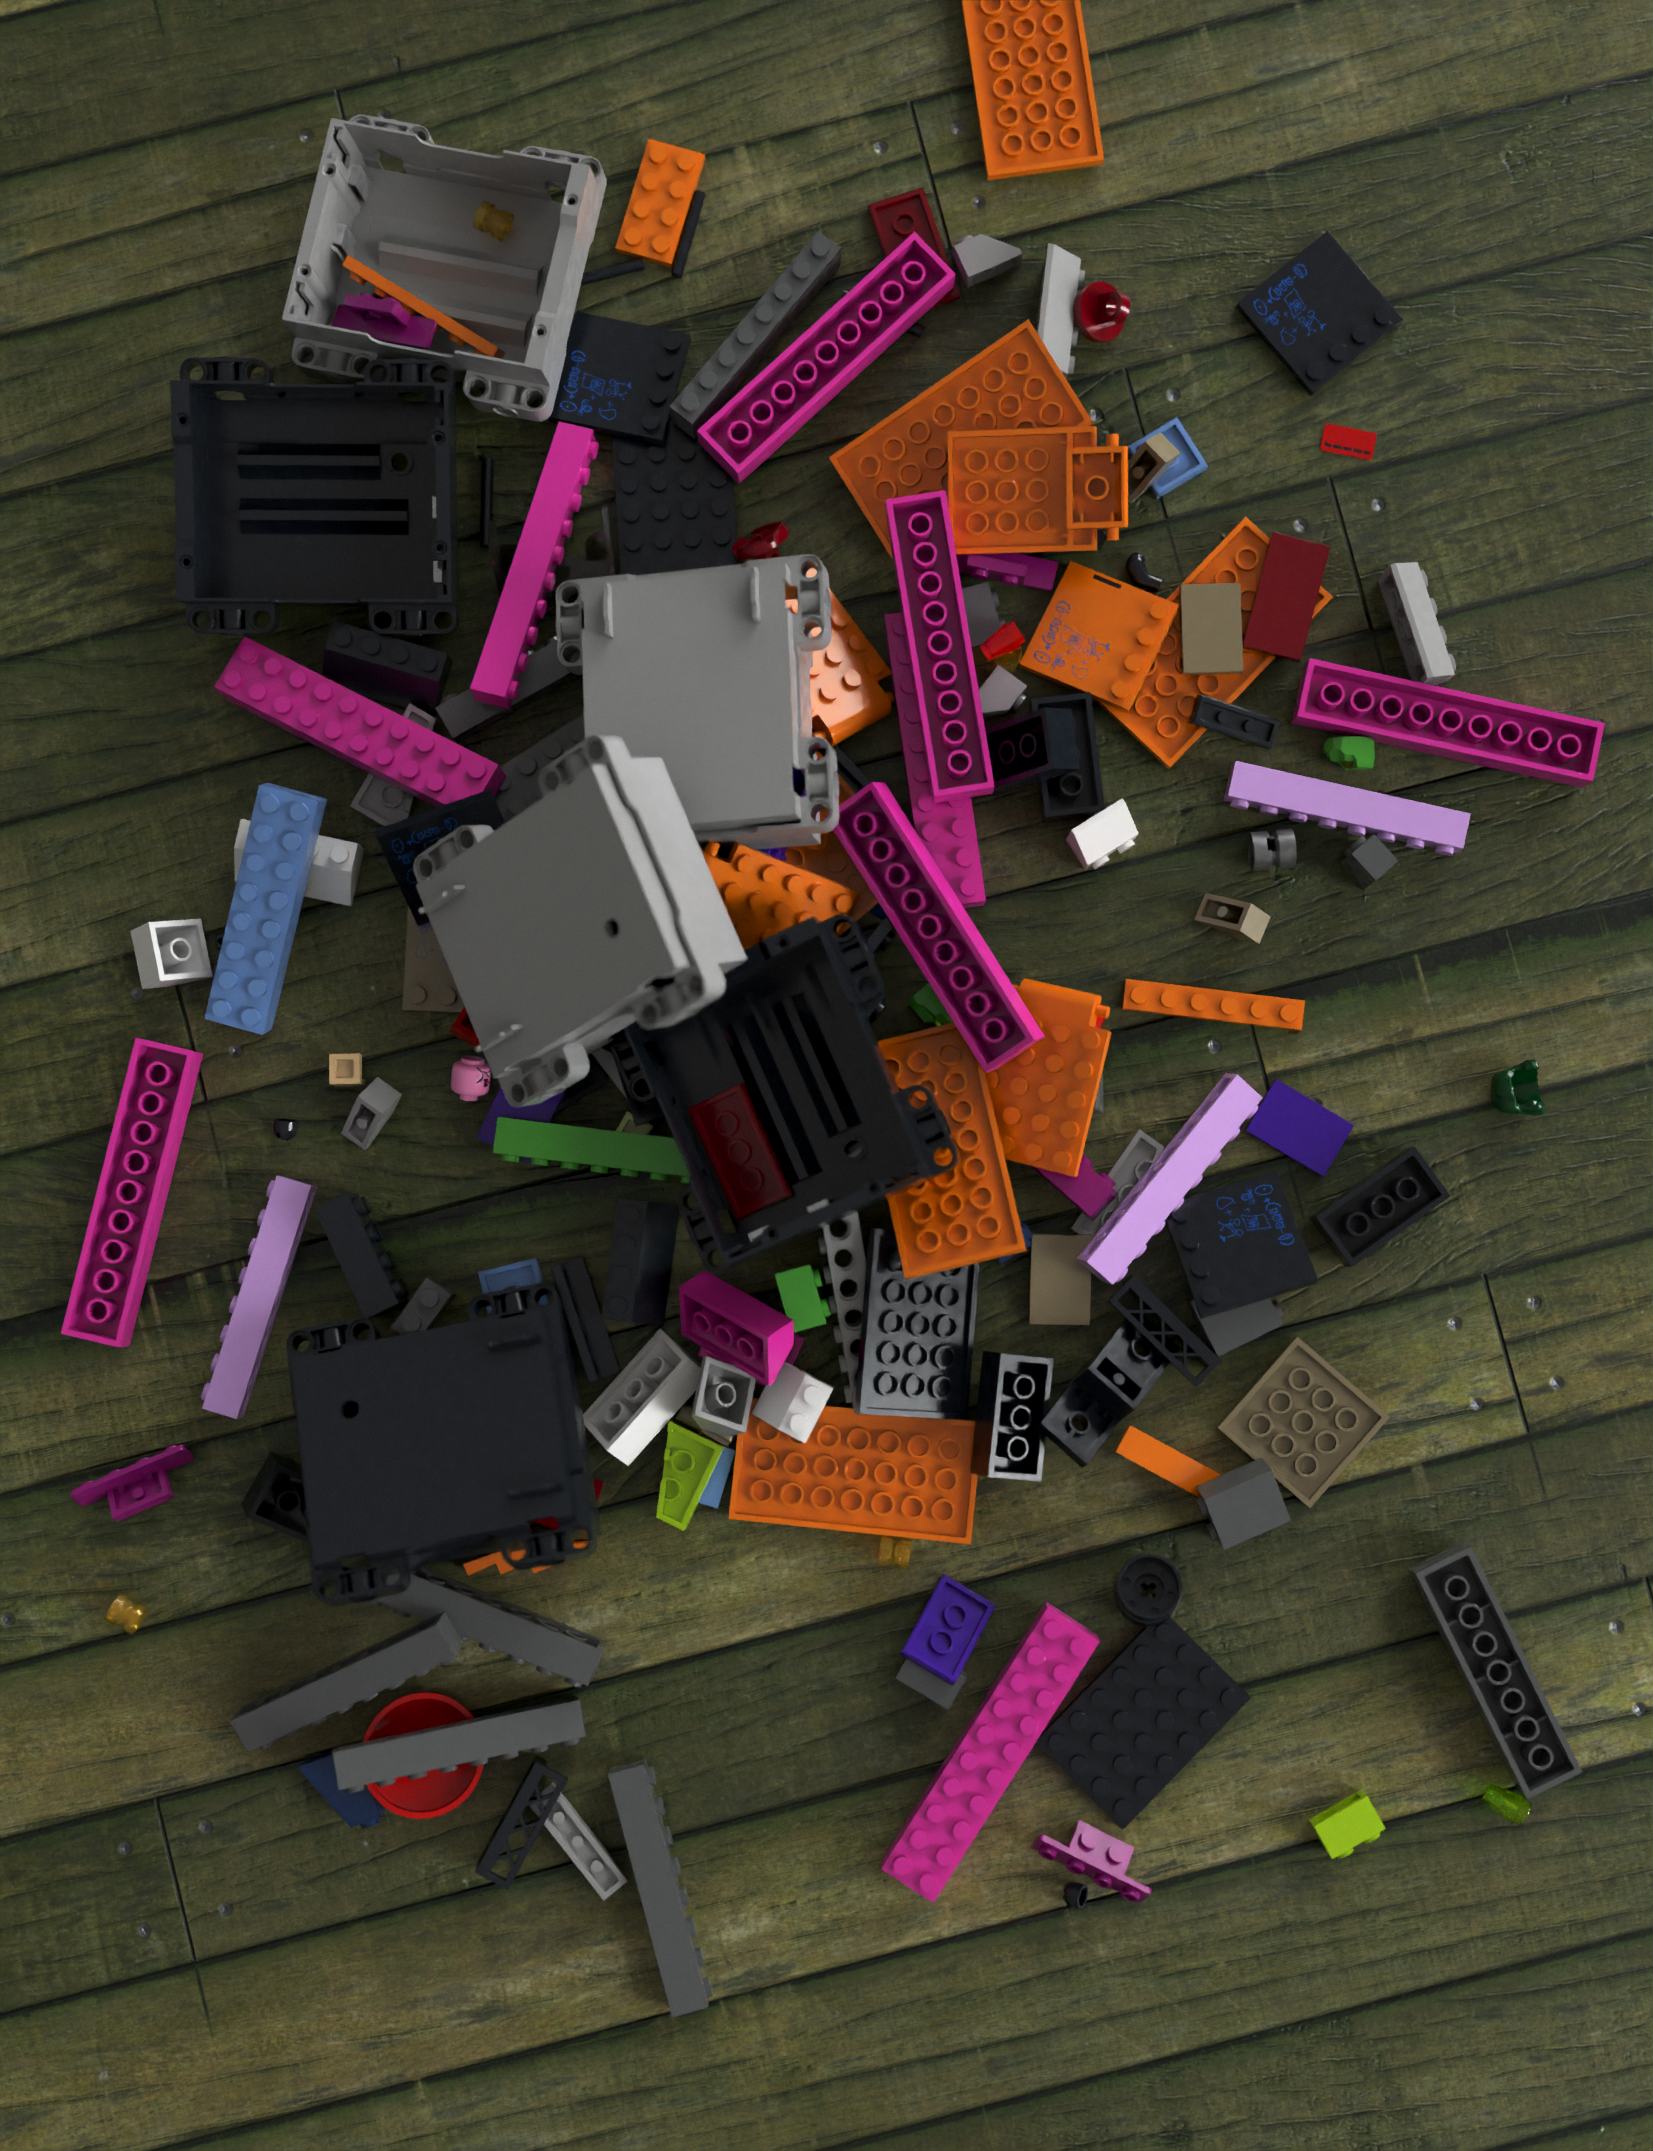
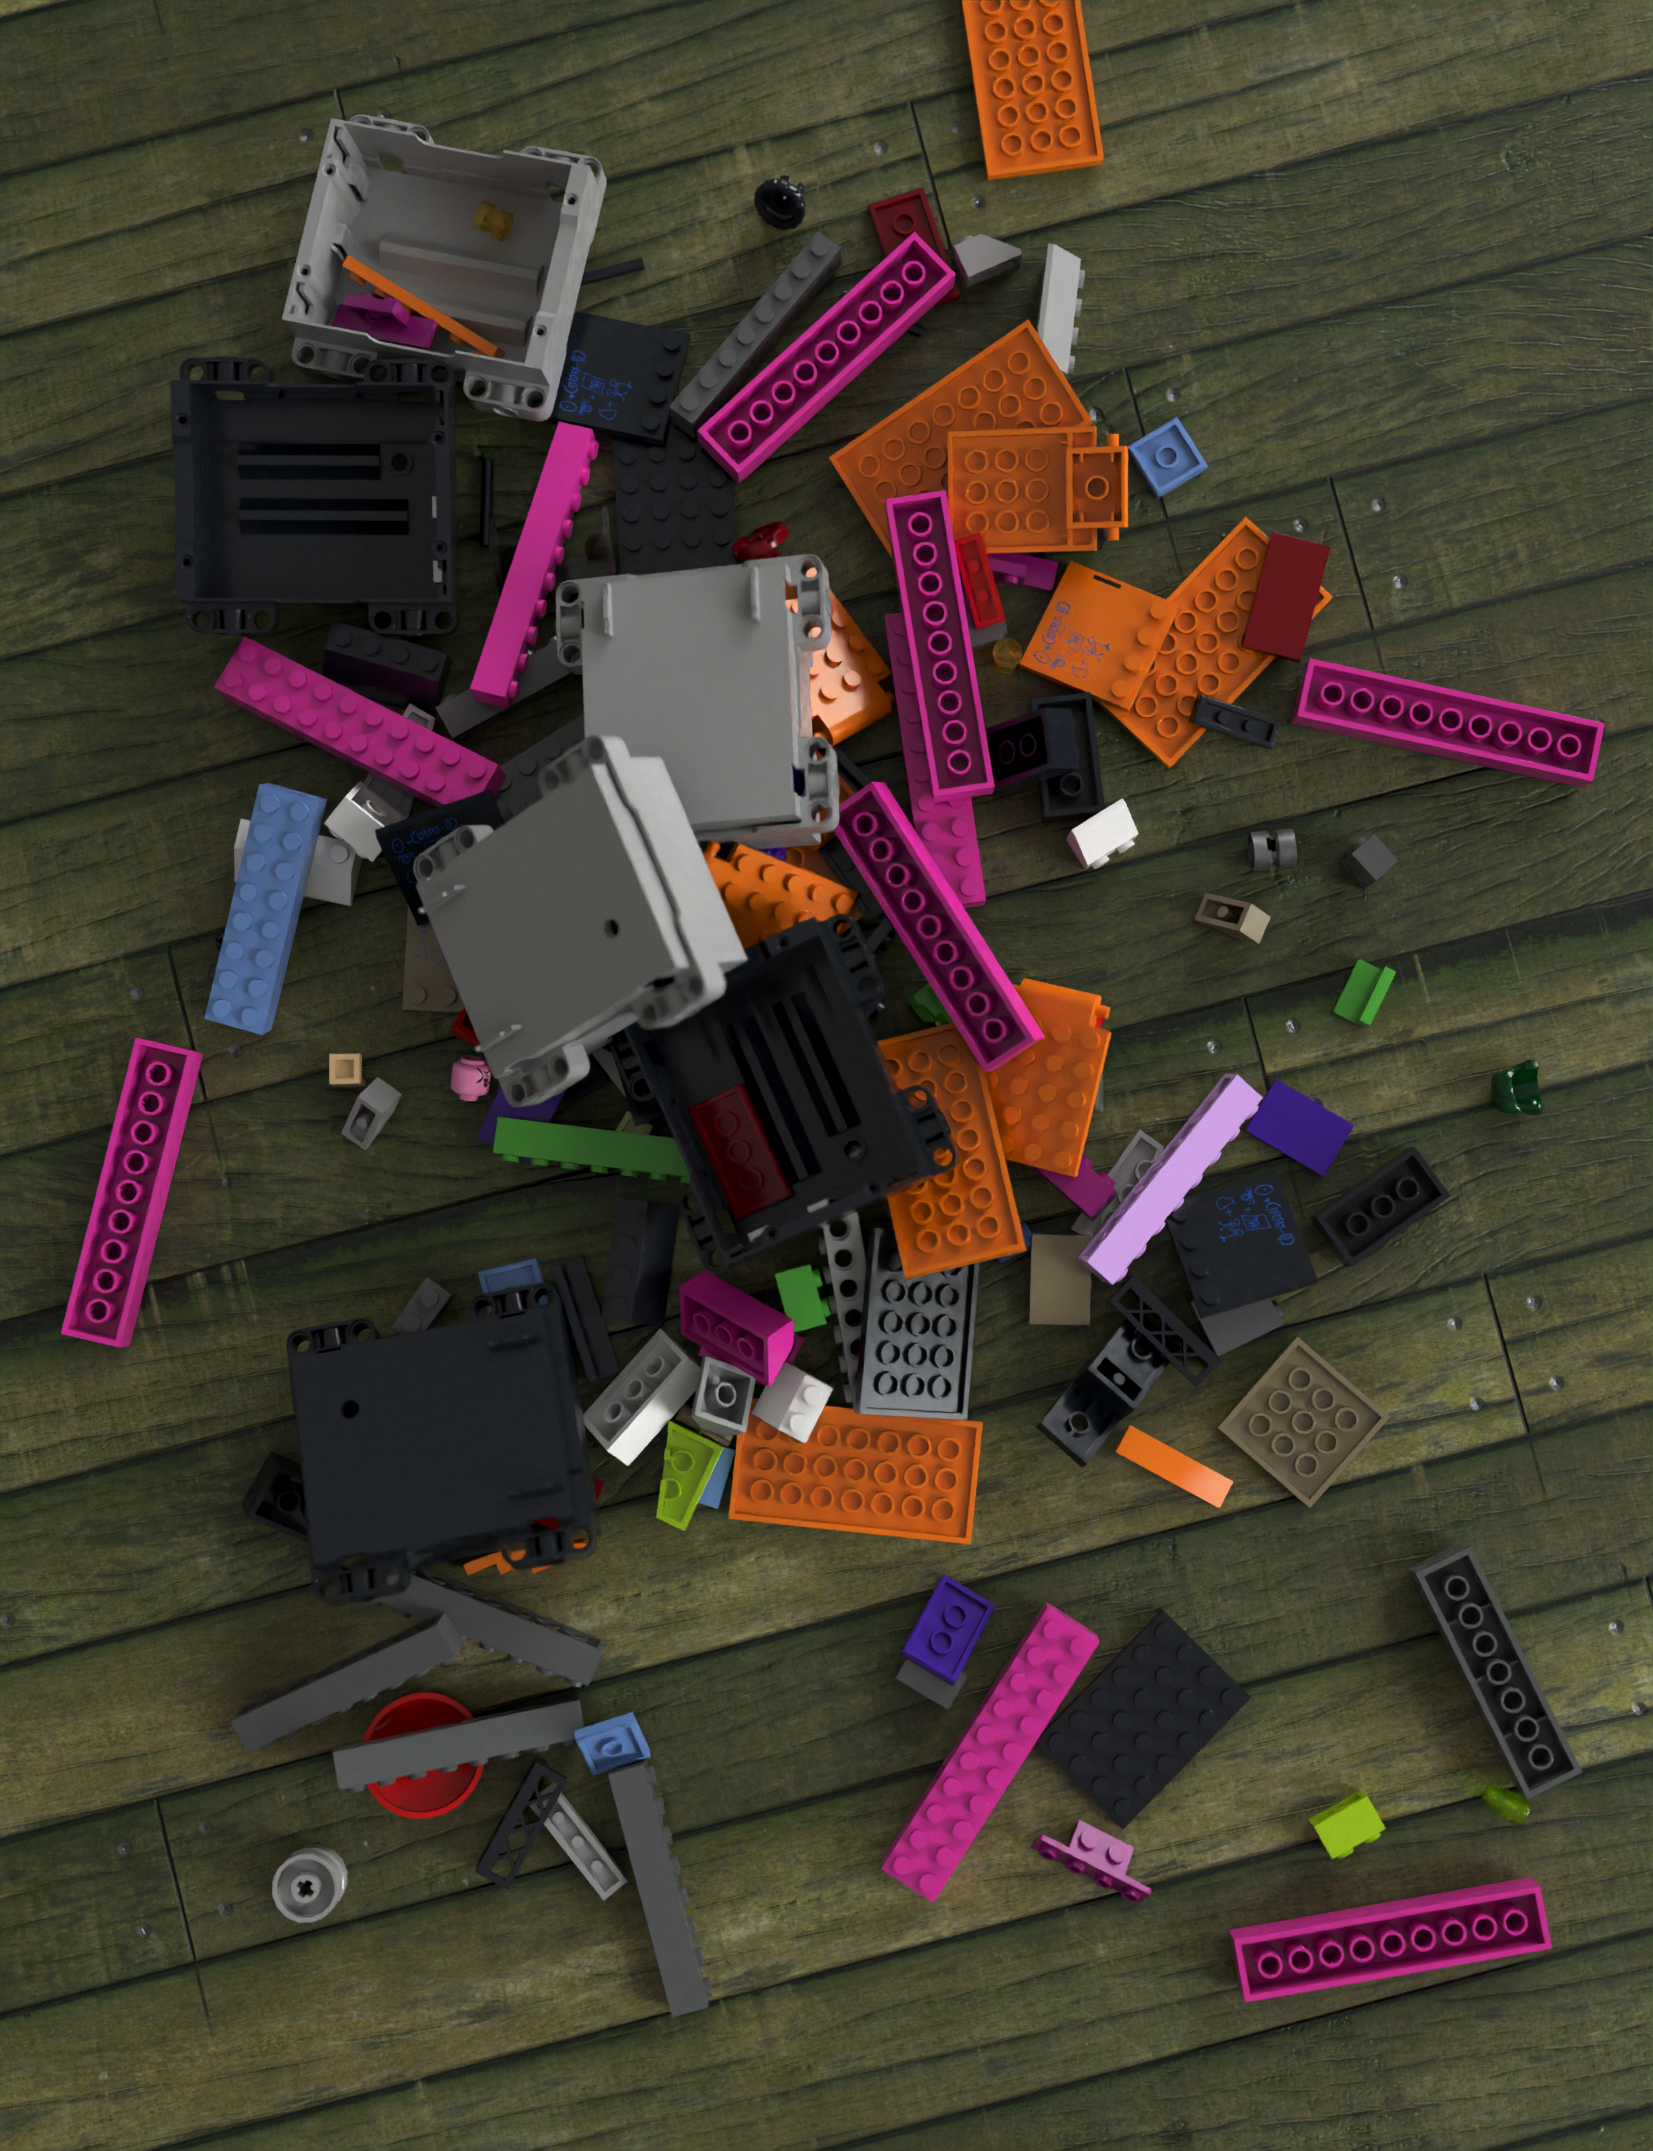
(124, 1612): clear yellow wheel -> none
(135, 1486): magenta bracket -> none
(171, 953): white slope -> none
(258, 1297): lavender brick -> none
(285, 1128): black hinge -> none
(296, 1896): none -> light grey wheel
(355, 1807): dark blue slope -> none
(359, 817): none -> white brick
(362, 1255): black brick -> none
(612, 1743): none -> medium blue tile
(660, 203): orange plate -> none
(688, 234): black bar -> none
(780, 203): none -> black hair
(849, 875): none -> black tile
(901, 1552): clear yellow wheel -> none
(979, 581): none -> red tile
(1001, 694): light grey slope -> none
(1003, 641): red cone -> none
(1009, 1407): black brick -> none
(1075, 1895): black hinge -> none
(1100, 311): dark red tile -> none
(1139, 574): black arm -> none
(1149, 464): dark tan slope -> none
(1153, 1573): black wheel -> none
(1211, 629): dark tan tile -> none
(1213, 1004): orange plate -> none
(1242, 1504): dark grey brick -> none
(1319, 313): black plate -> none
(1347, 808): lavender brick -> none
(1348, 441): red sticker -> none
(1351, 752): bright green rock -> none
(1363, 993): none -> bright green panel
(1389, 1939): none -> dark pink brick
(1415, 624): light grey slope -> none

